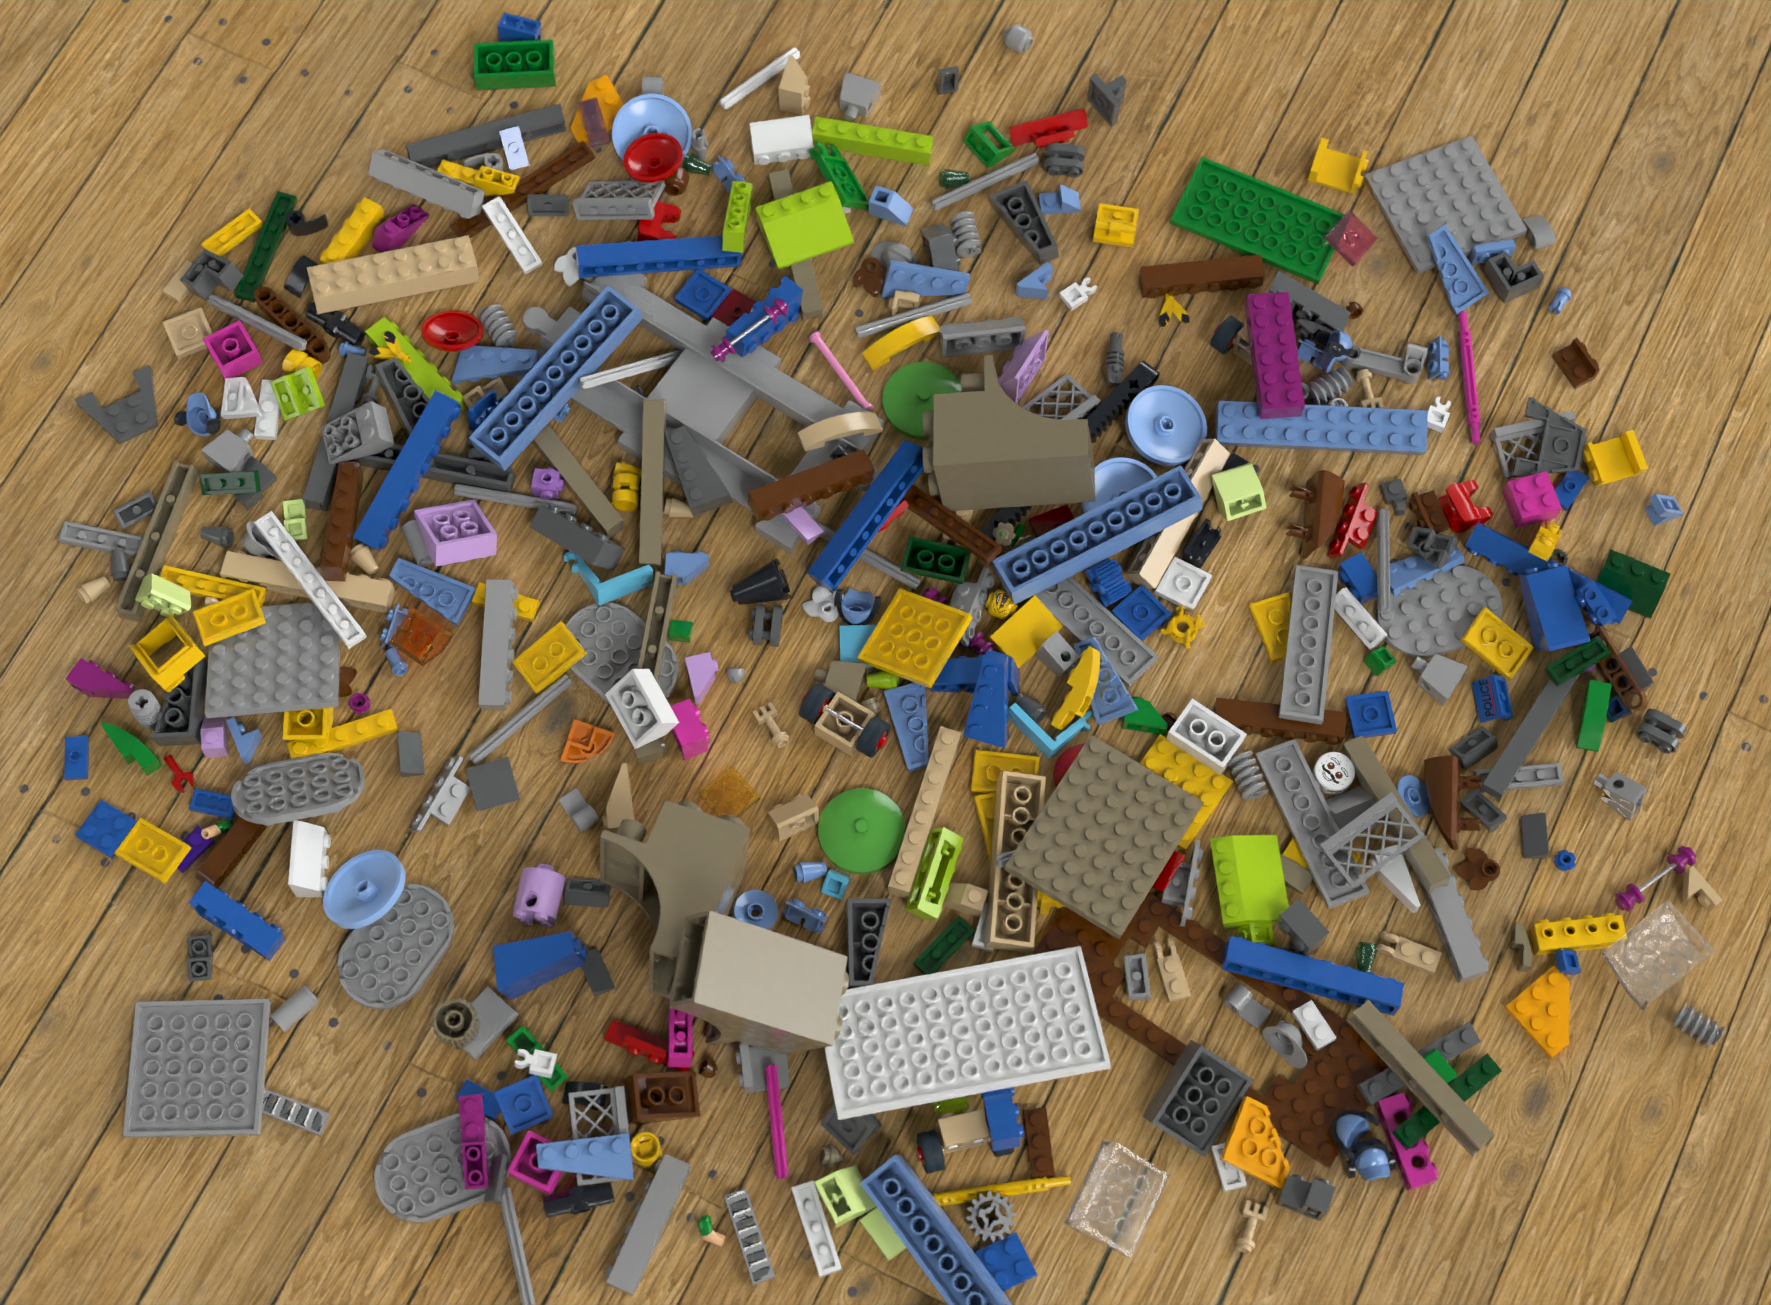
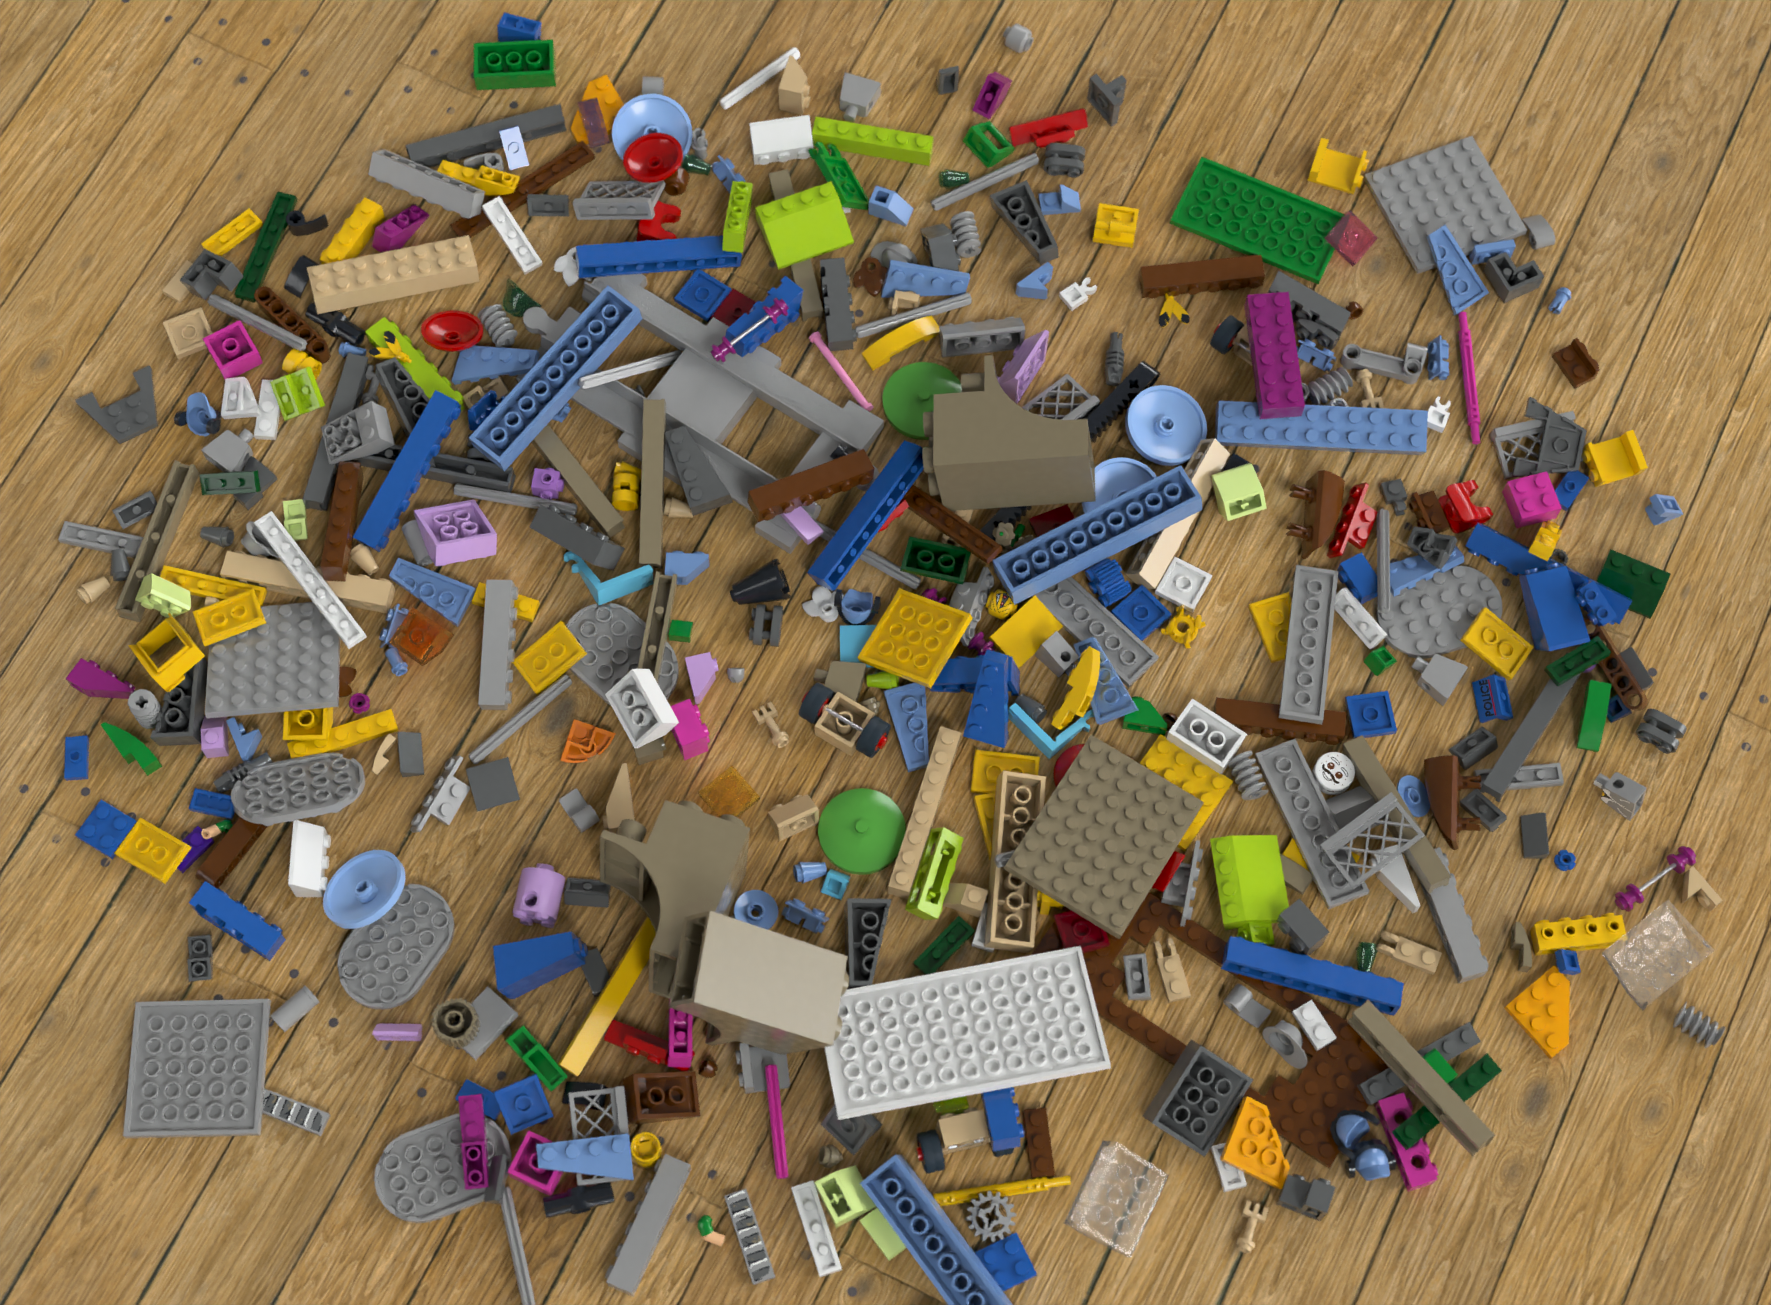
(179, 775): red bar -> none
(239, 772): none -> dark grey hinge
(380, 761): none -> tan slope
(397, 1032): none -> lavender slope
(516, 300): none -> clear green hat
(540, 1063): white plate -> none
(609, 1000): none -> yellow tile
(837, 304): none -> dark grey wedge
(838, 427): tan slope -> none
(992, 94): none -> magenta slope
(1078, 931): none -> dark red plate
(1202, 544): black hinge -> none
(1337, 349): cap -> none
(1475, 869): reddish brown plate -> none

